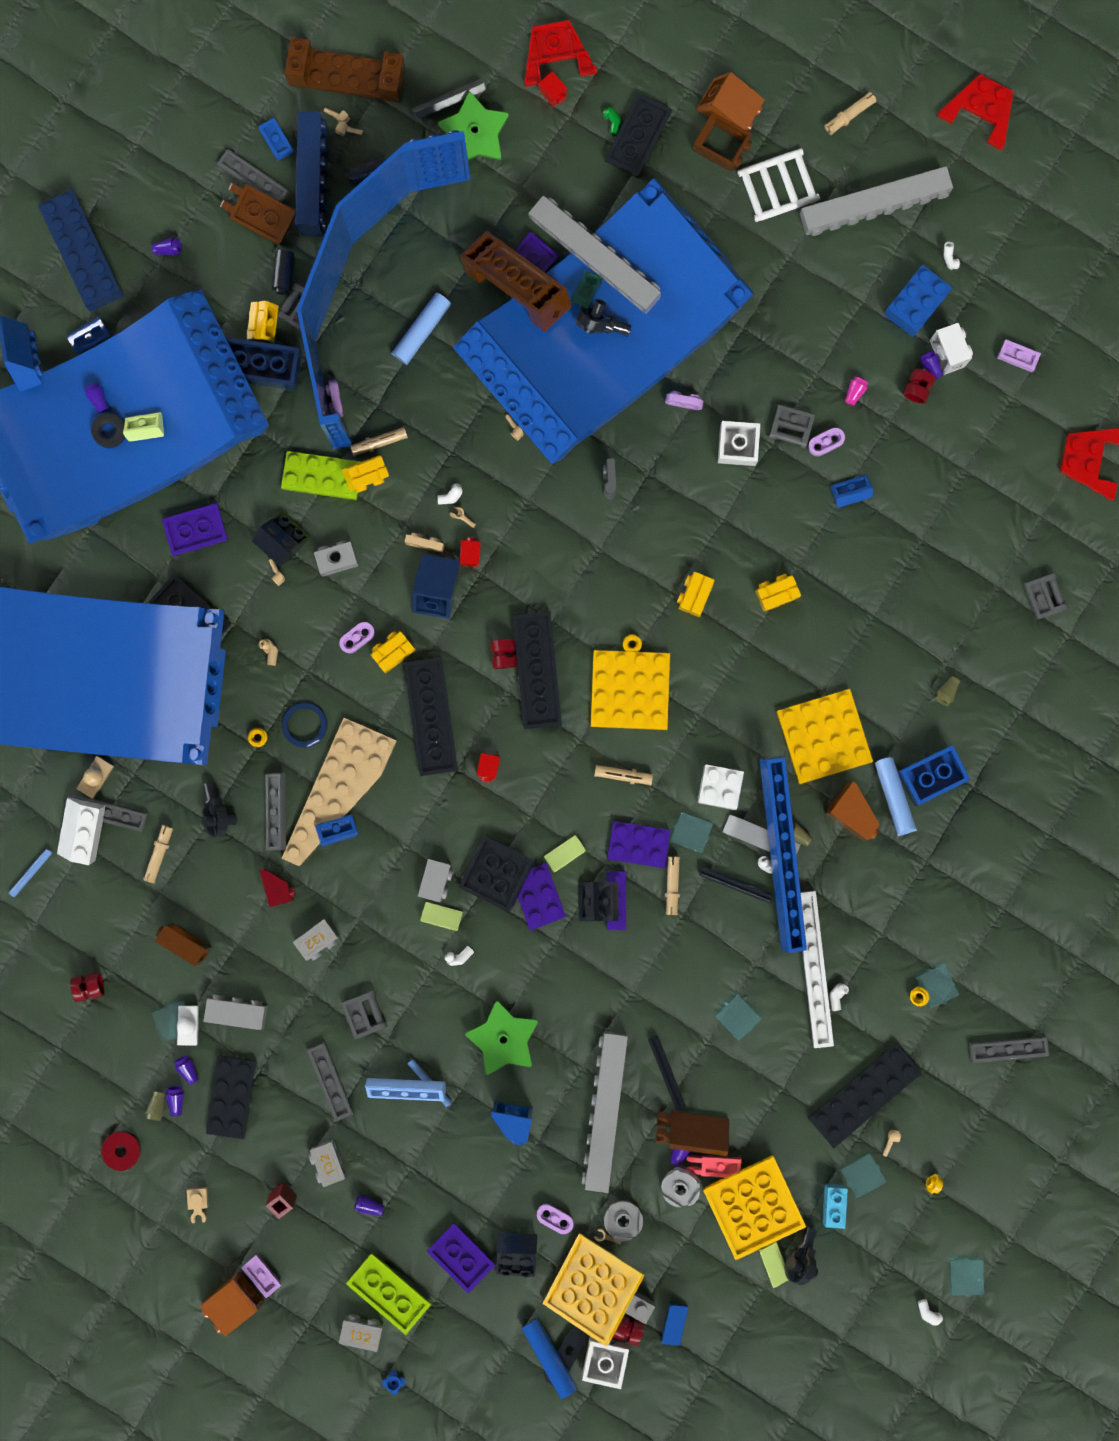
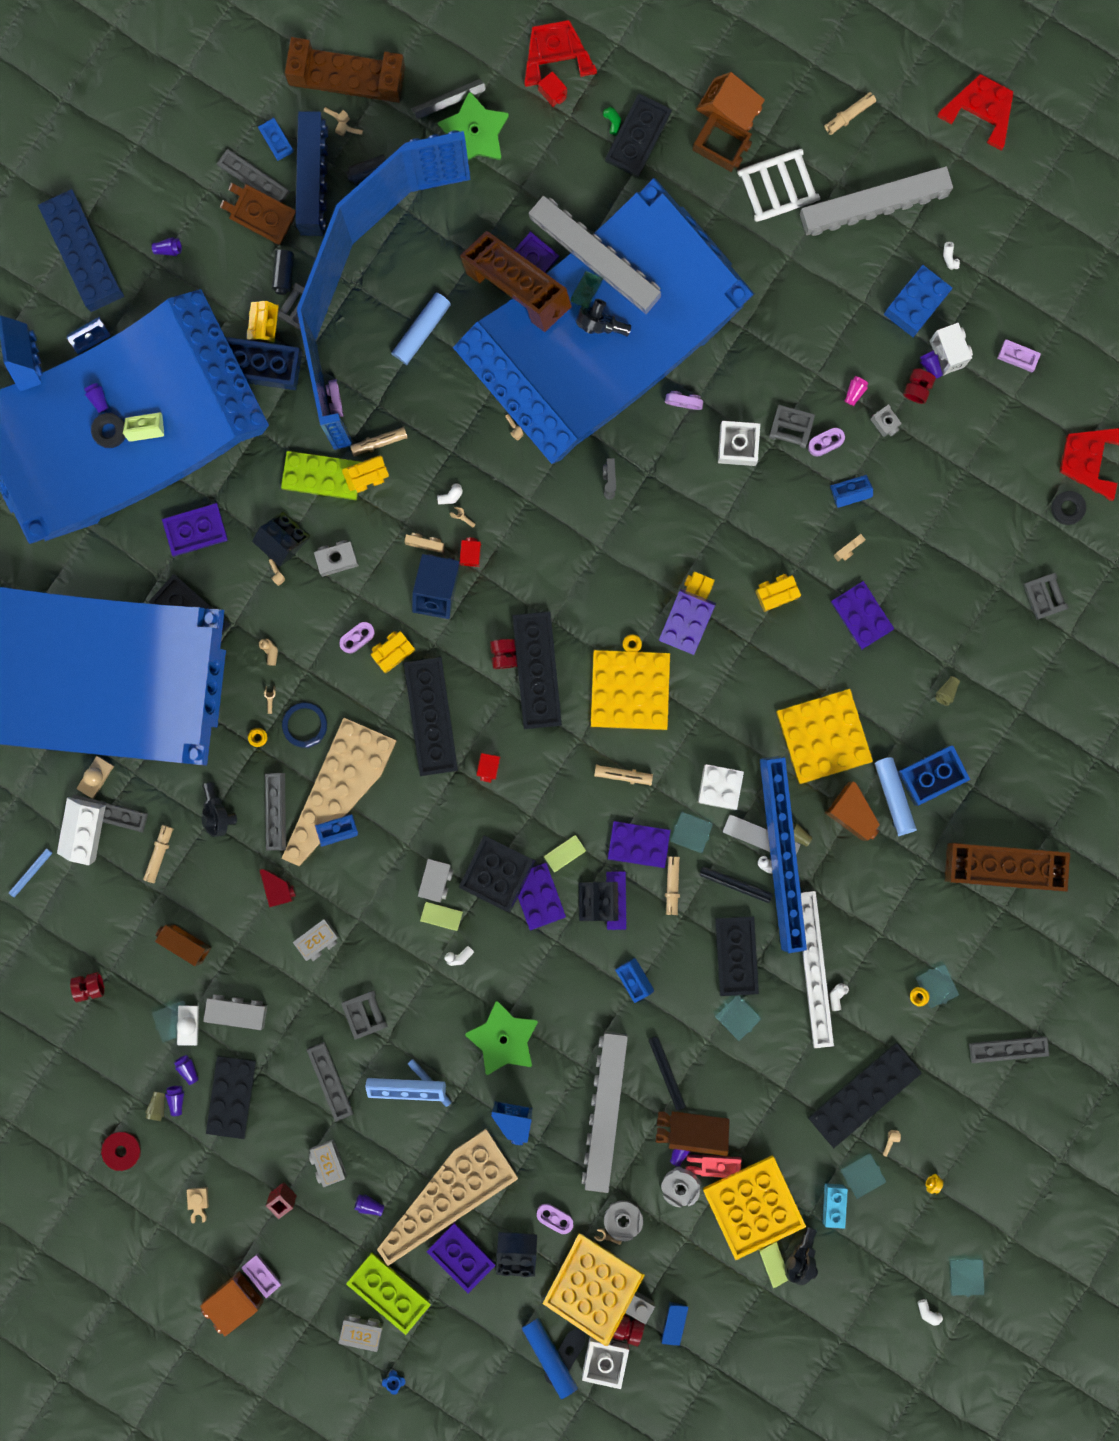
(269, 696): none -> tan hand
(462, 1183): none -> tan wing
(634, 980): none -> blue slope
(687, 621): none -> dark purple plate
(737, 956): none -> black plate
(846, 551): none -> tan plate
(862, 615): none -> dark purple plate
(879, 421): none -> light grey brick
(1007, 867): none -> reddish brown plate
(1074, 497): none -> black tyre

